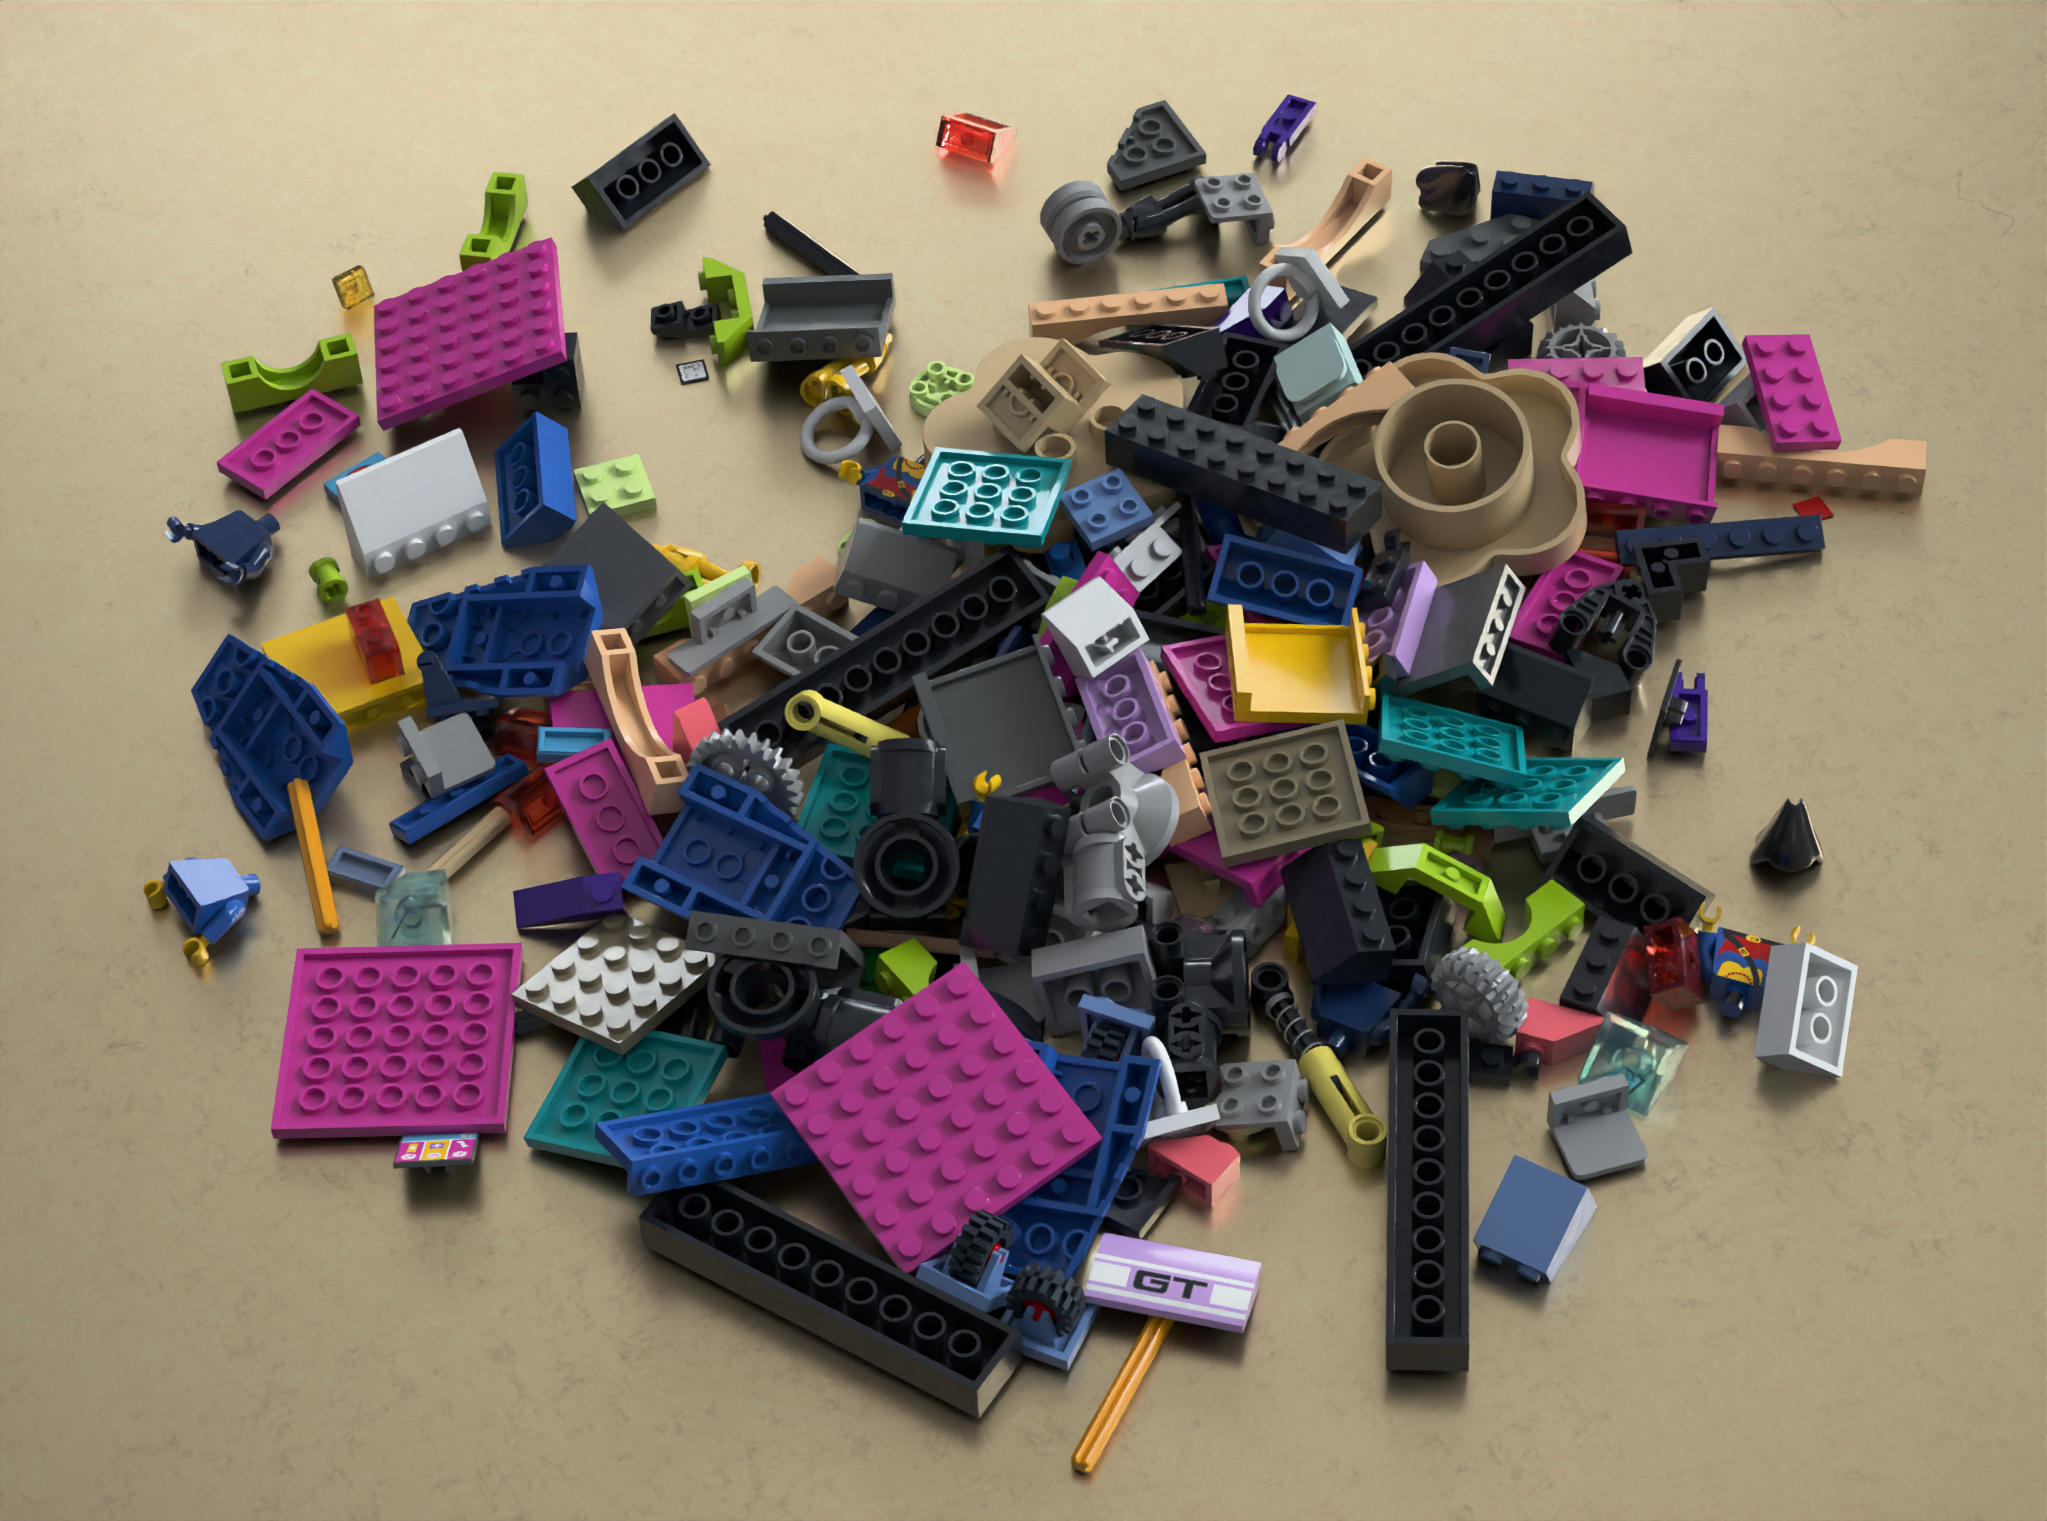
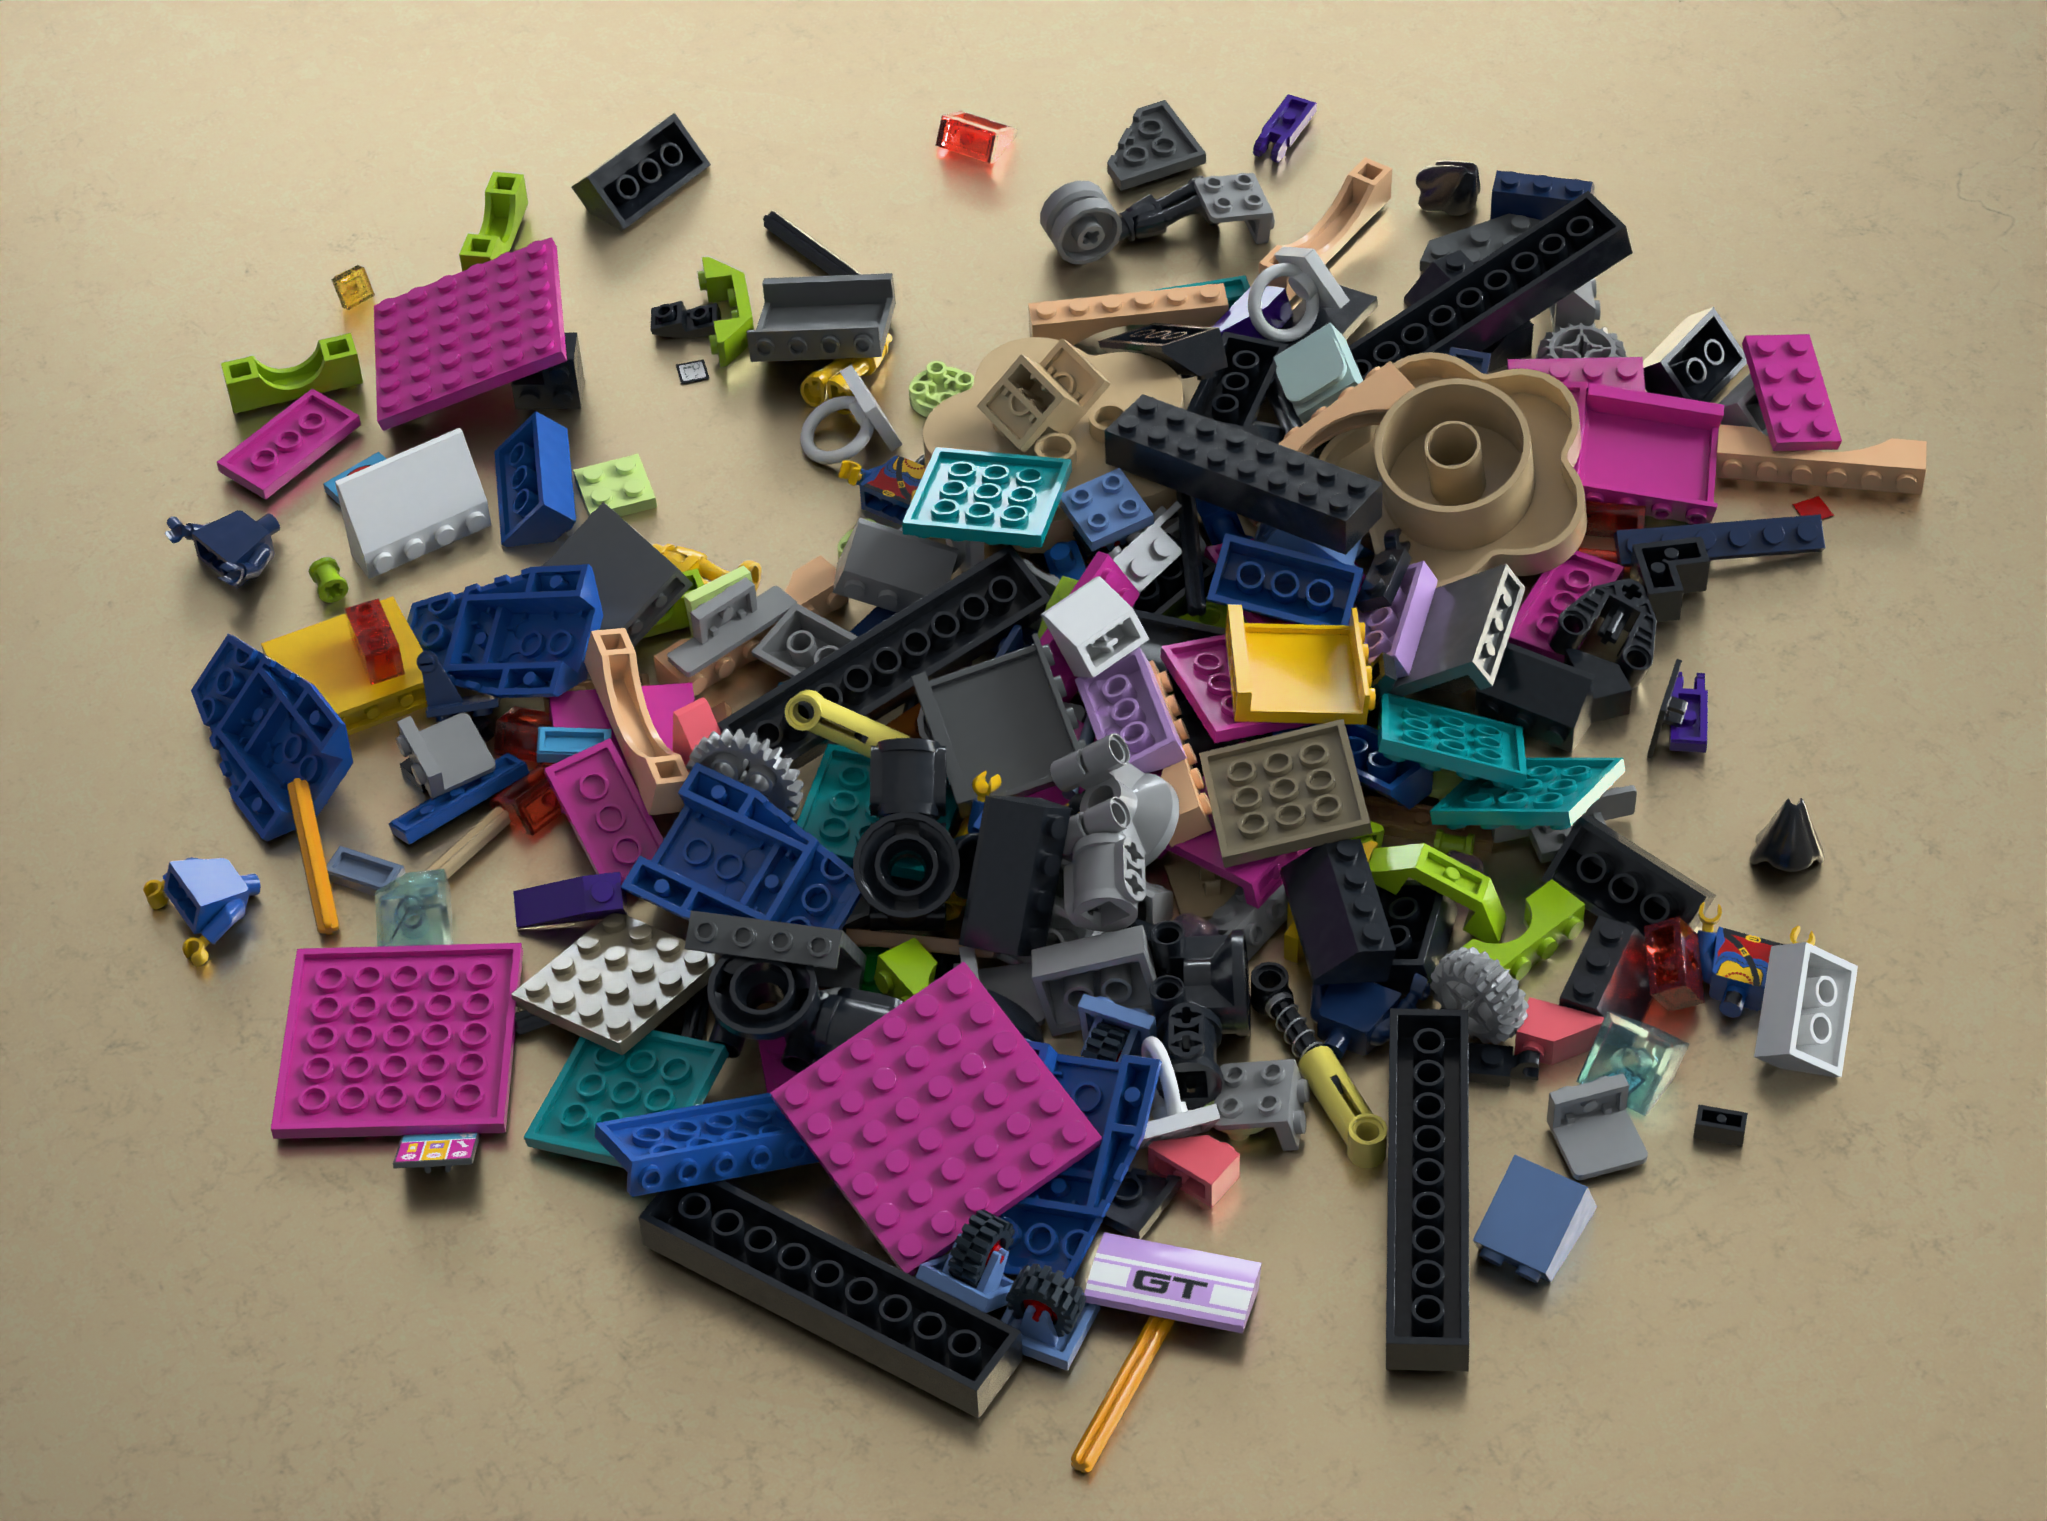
(1720, 1125): none -> black piece

